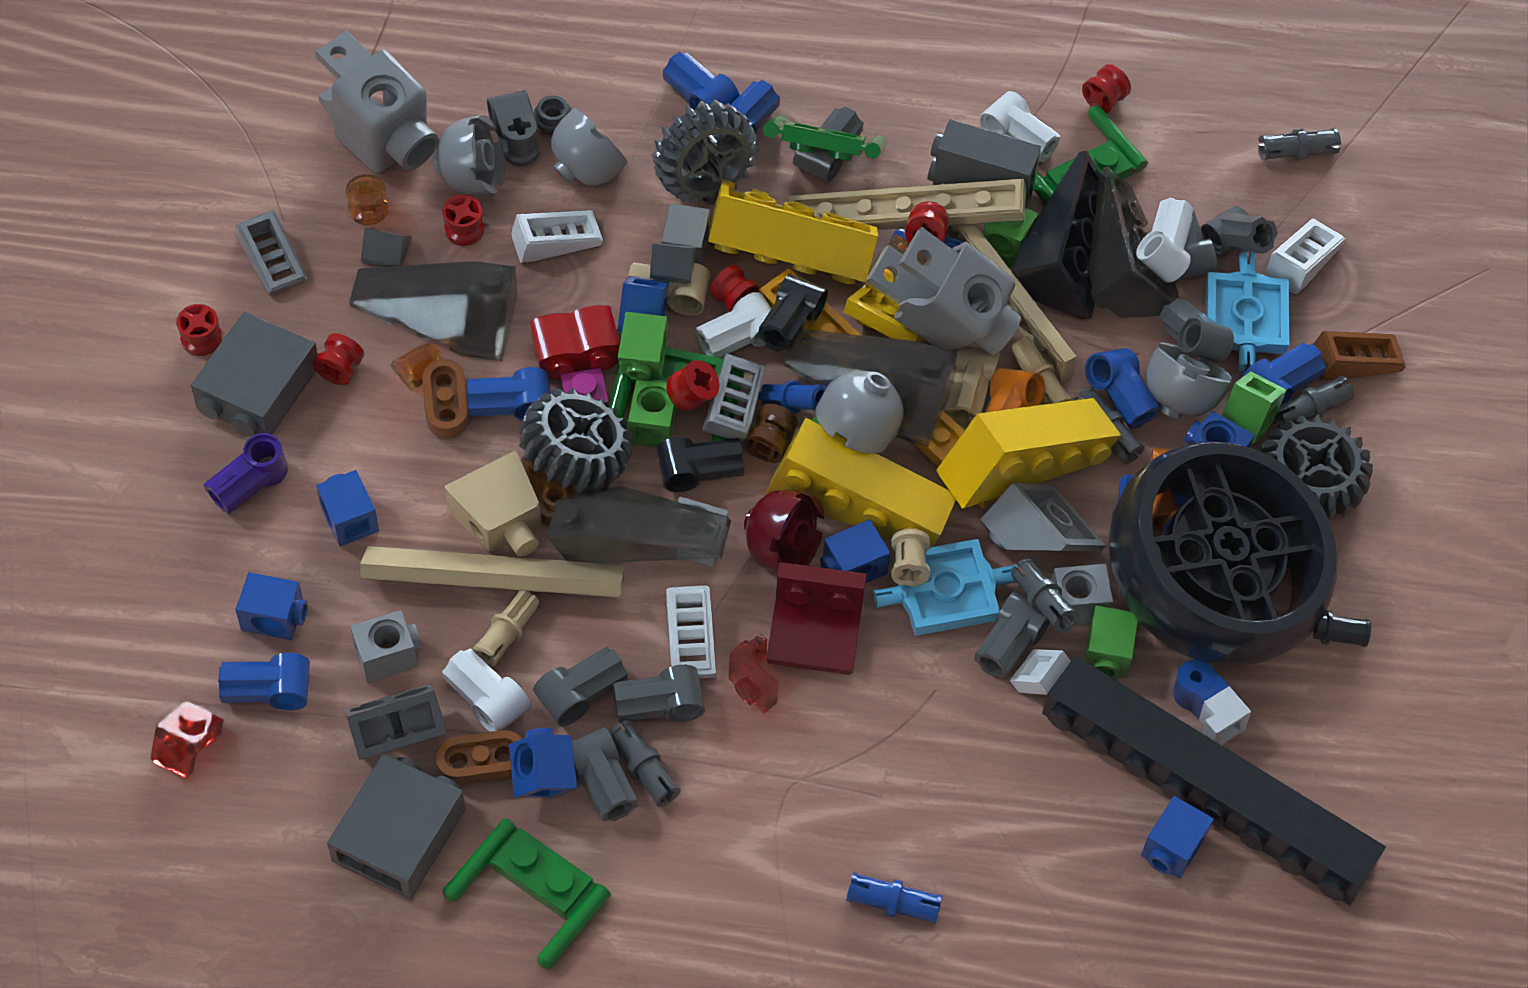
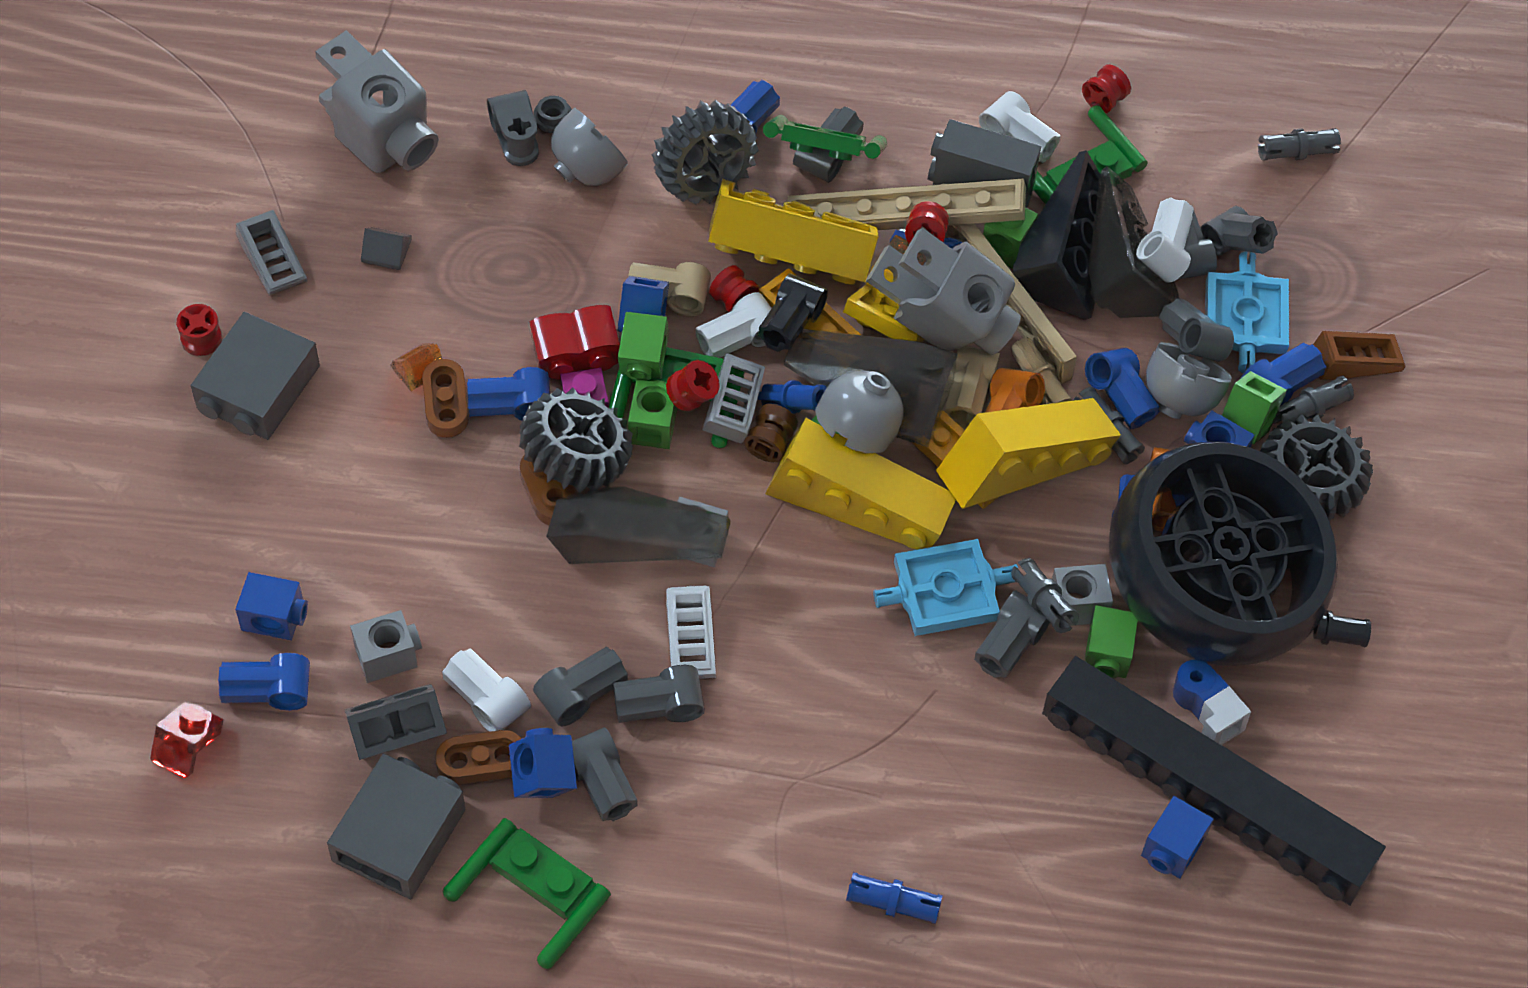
(245, 473): dark purple piece -> none
(338, 359): red wheel -> none
(347, 507): blue brick -> none
(366, 199): clear orange wheel -> none
(451, 302): clear smoke wedge -> none
(456, 213): red wheel -> none
(469, 157): light grey cylinder -> none
(492, 571): tan tile -> none
(497, 505): tan torso -> none
(506, 628): tan axle -> none
(533, 245): white slope -> none
(644, 763): dark grey pin -> none
(672, 262): dark grey slope -> none
(688, 228): light grey brick -> none
(688, 463): black piece -> none
(697, 82): blue piece -> none
(749, 677): clear red bracket -> none
(784, 528): dark red cylinder -> none
(816, 618): dark red bracket -> none
(857, 550): blue brick -> none
(910, 557): tan bush -> none
(1038, 520): light grey slope -> none
(1040, 671): white plate -> none
(1301, 257): white slope -> none

